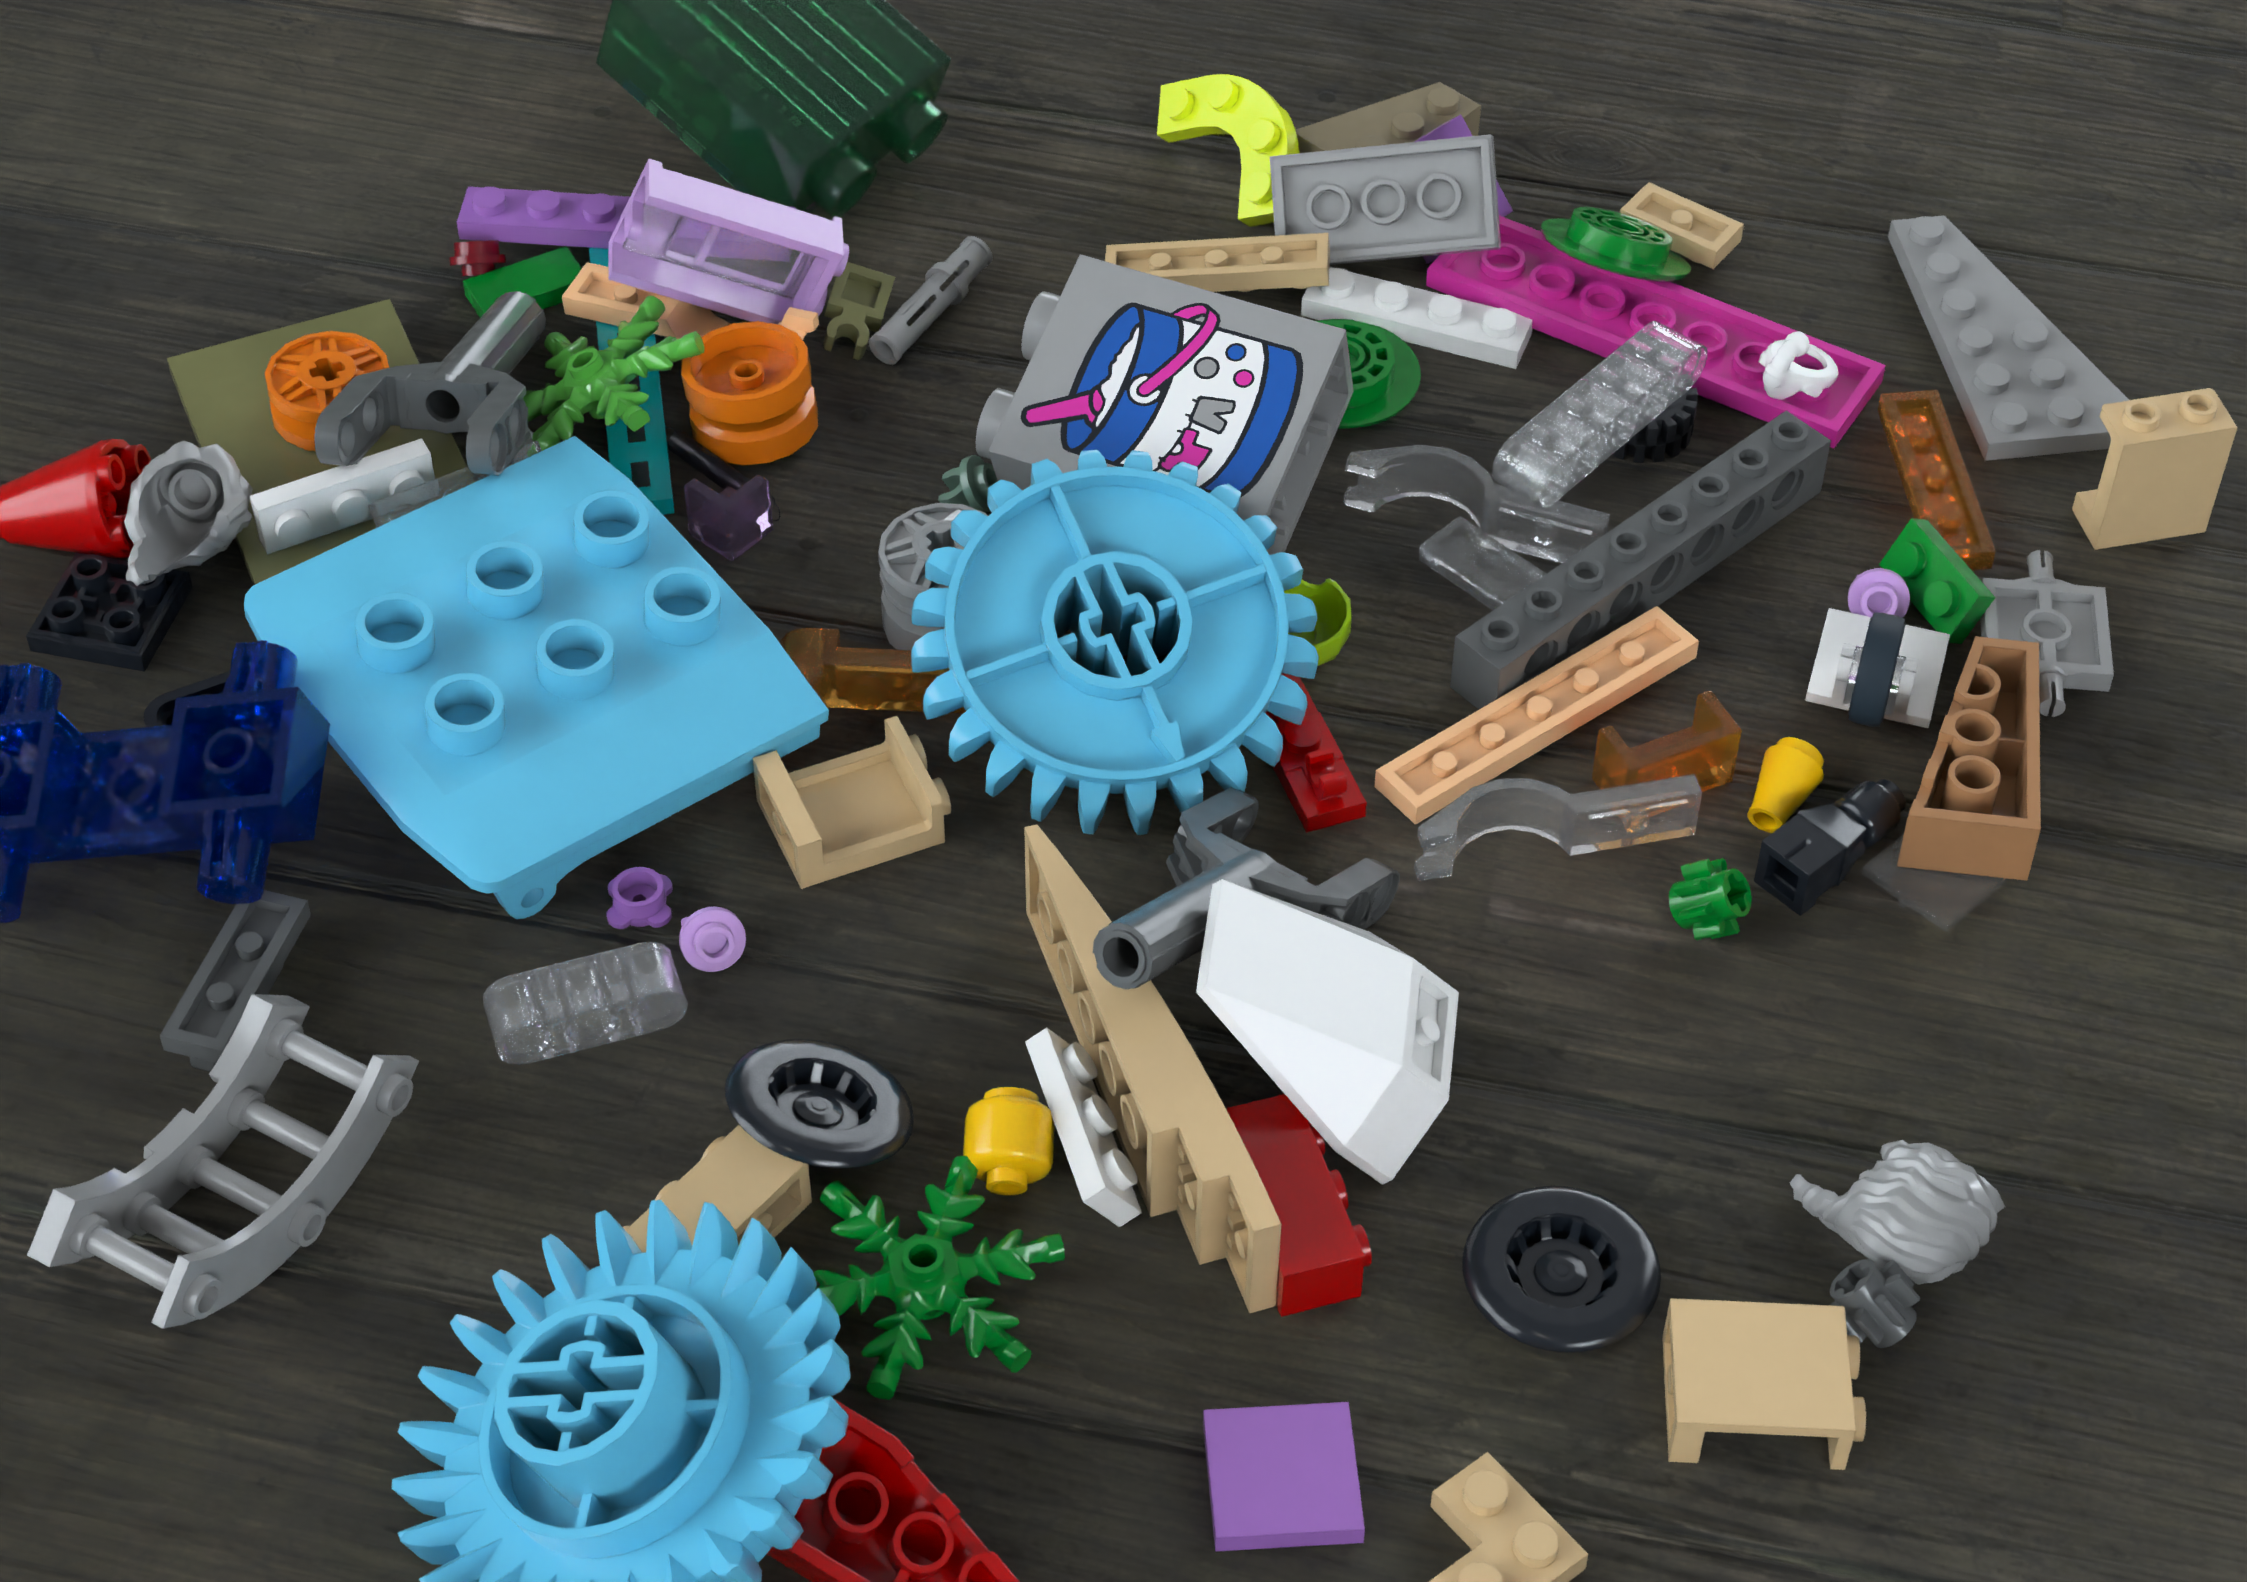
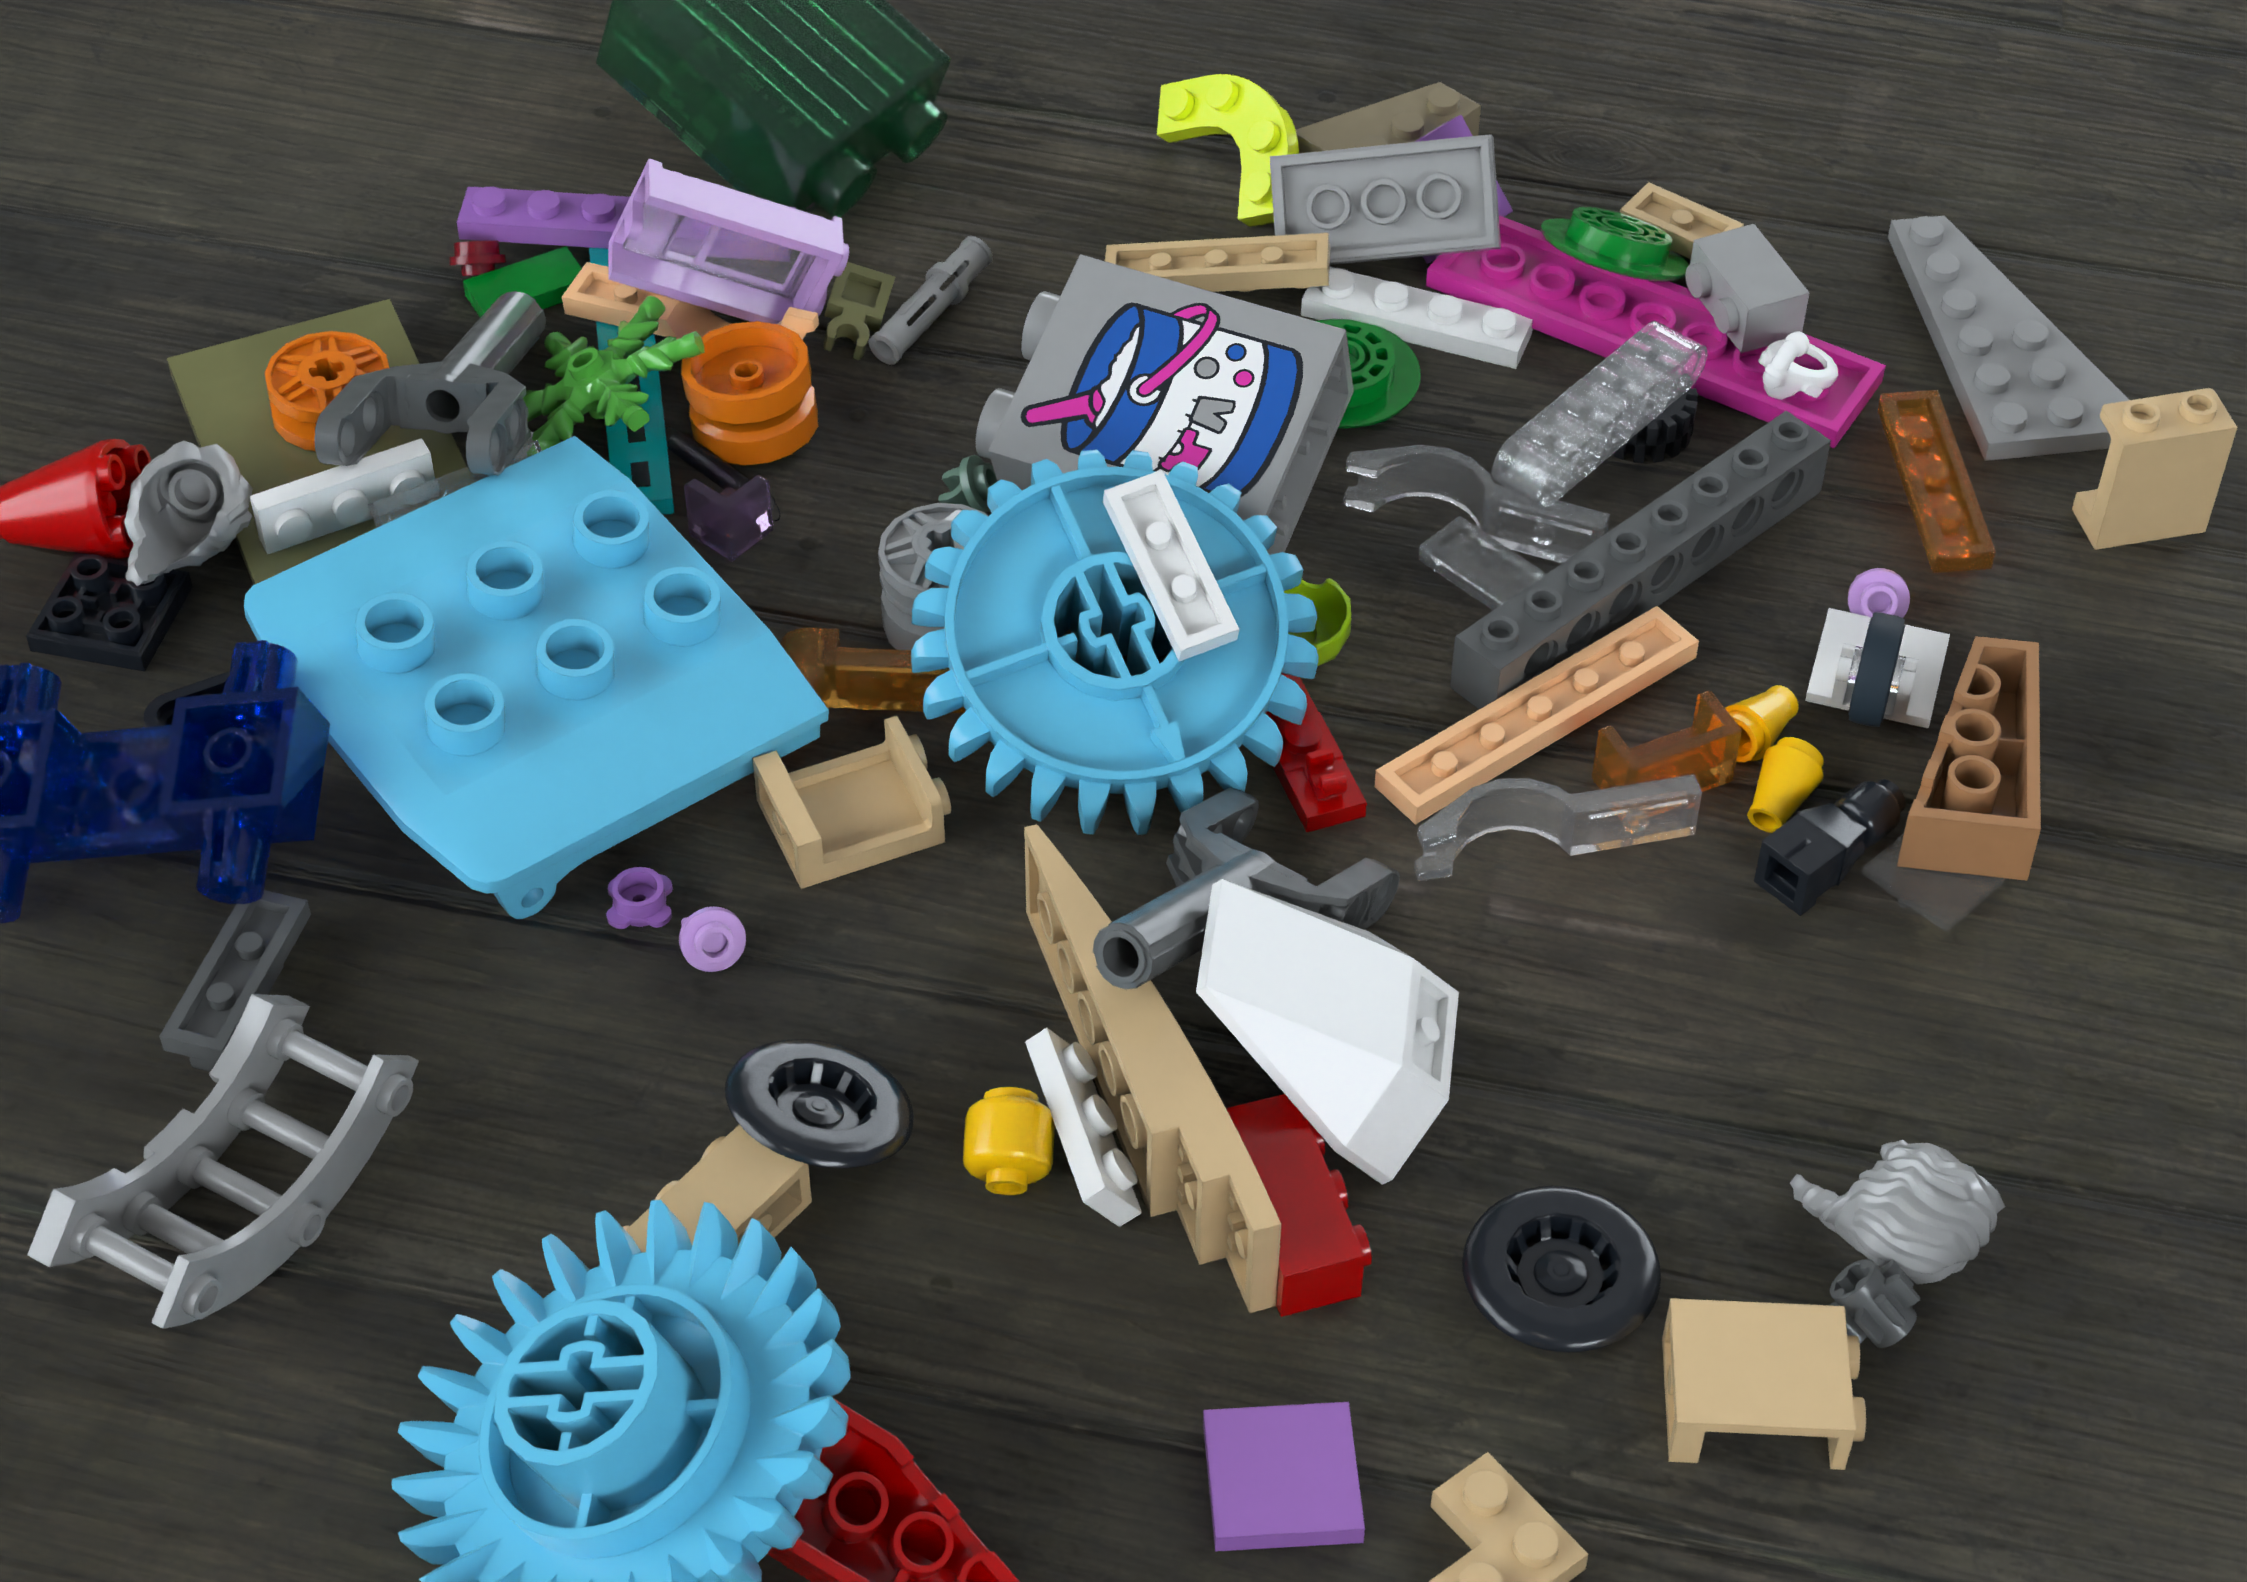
(584, 1003): clear beam -> none
(930, 1276): green piece -> none
(1170, 565): none -> white plate
(1710, 899): green gear -> none
(1746, 287): none -> light grey brick
(1762, 720): none -> yellow cone
(1938, 580): green plate -> none
(2066, 623): light grey plate -> none

